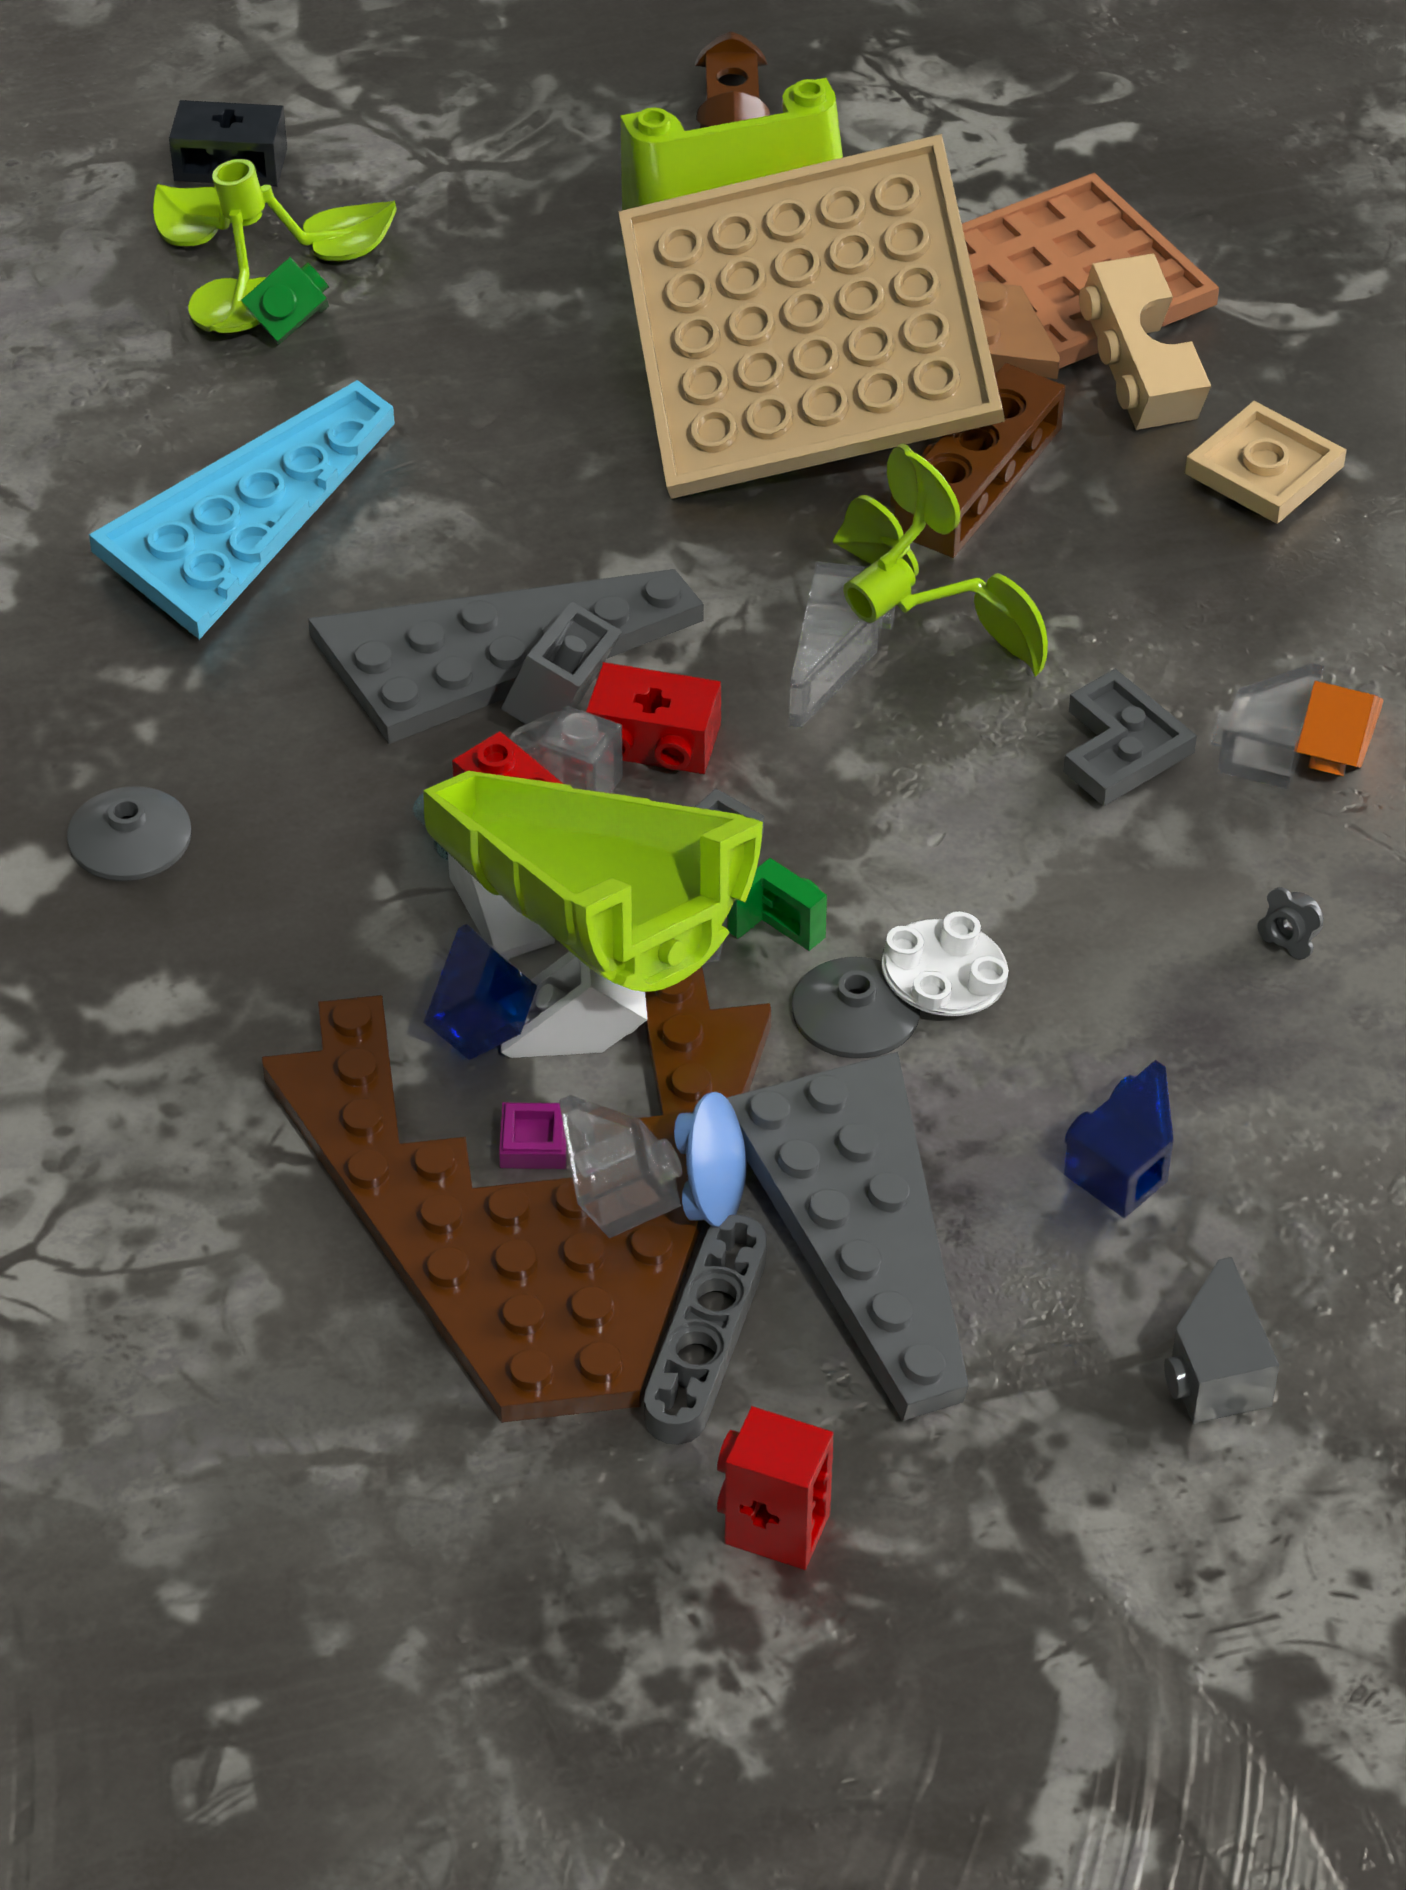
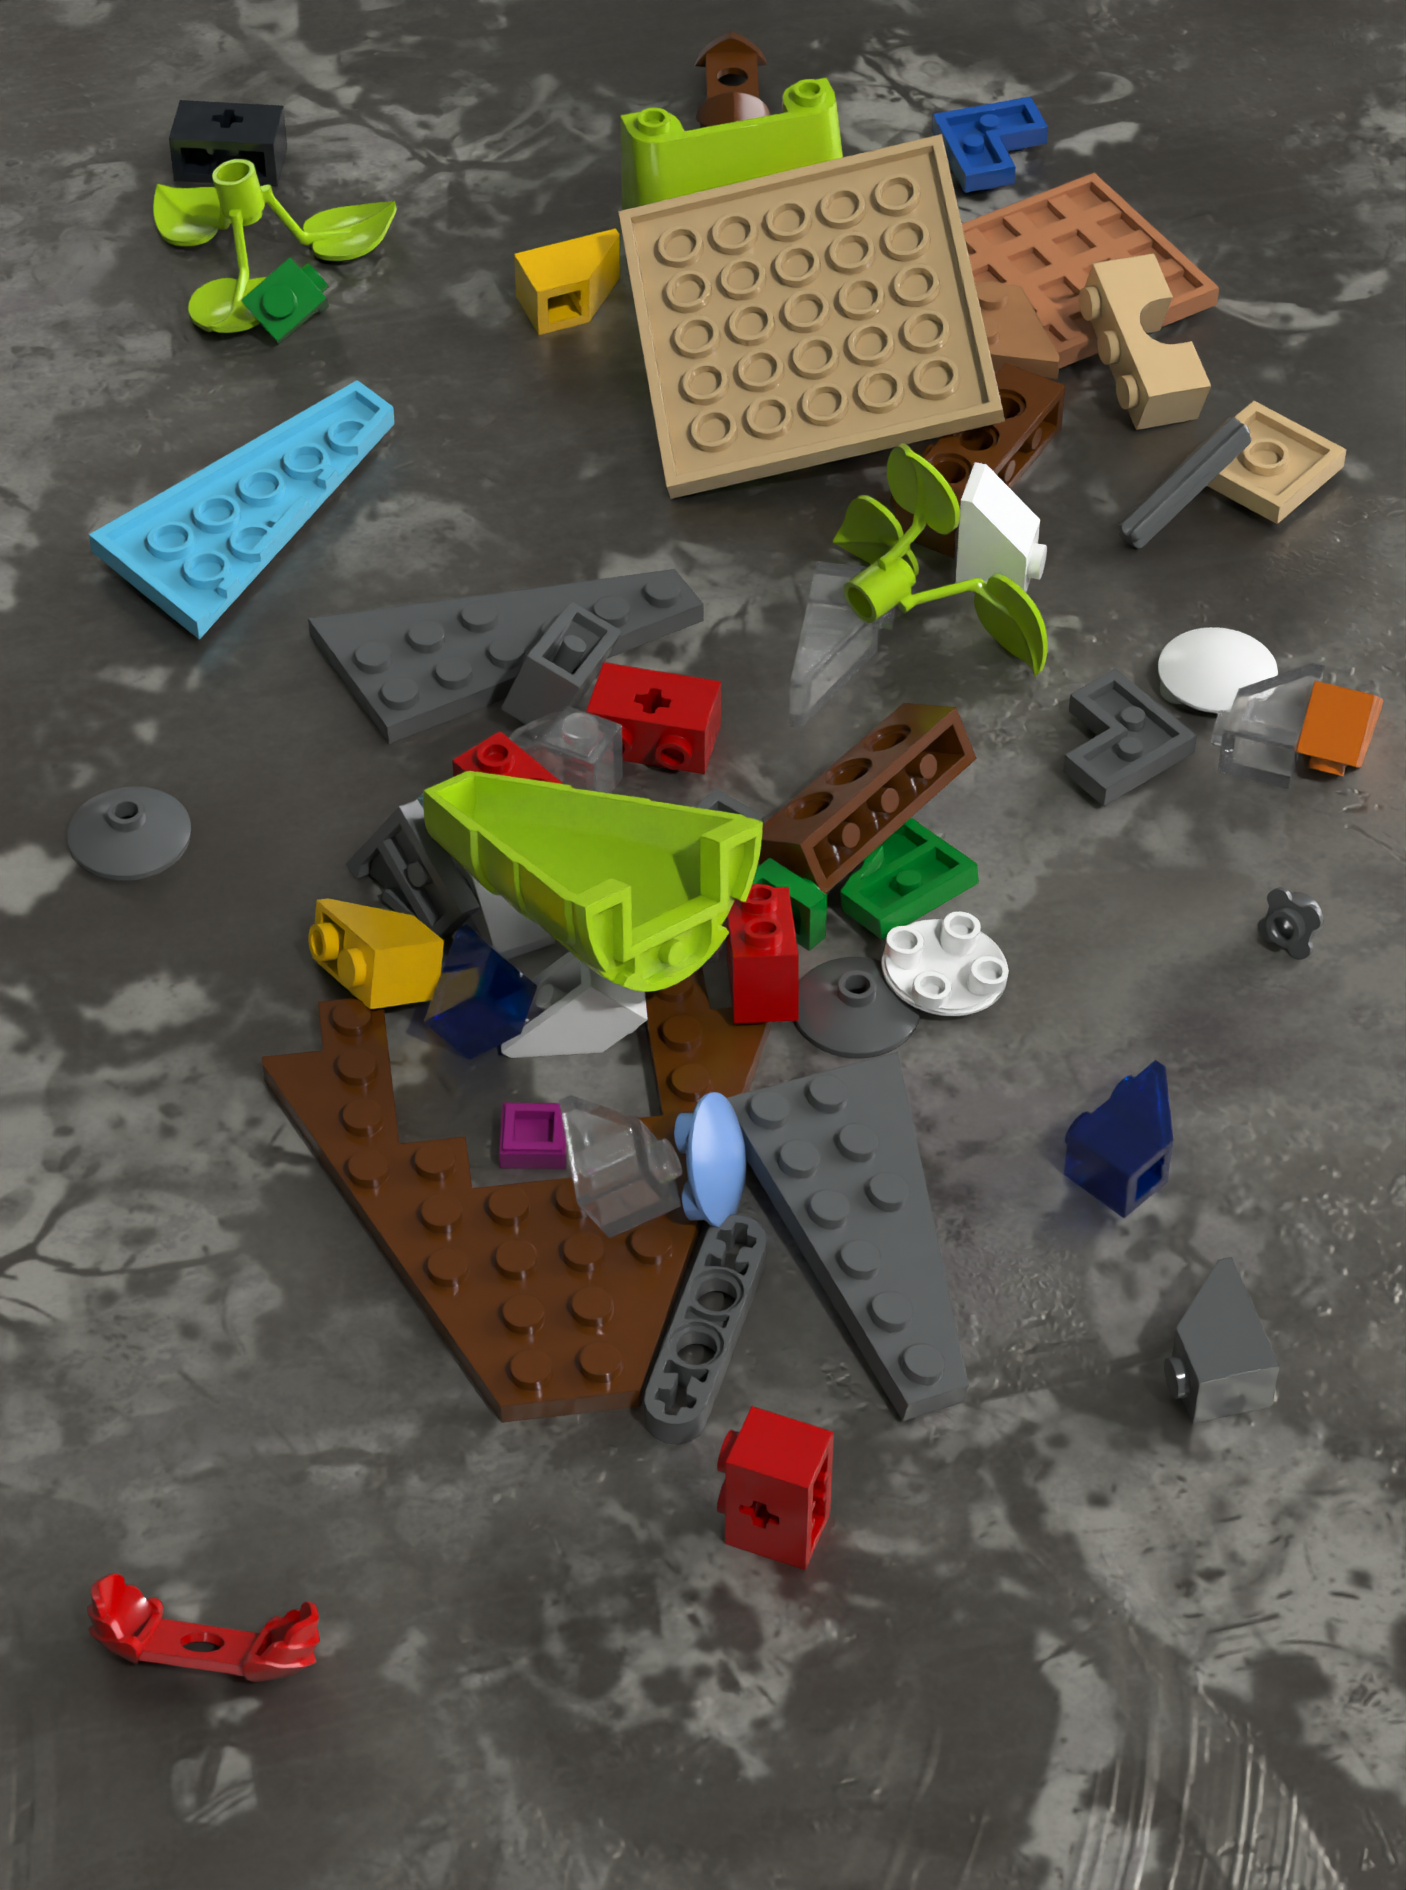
(135, 1631): none -> red piece
(376, 952): none -> yellow slope
(416, 872): none -> dark grey wing
(567, 280): none -> yellow slope
(763, 957): none -> red brick
(868, 793): none -> reddish brown brick
(906, 879): none -> green wing
(981, 135): none -> blue plate
(997, 532): none -> white slope
(1184, 483): none -> dark grey axle
(1210, 666): none -> white dish

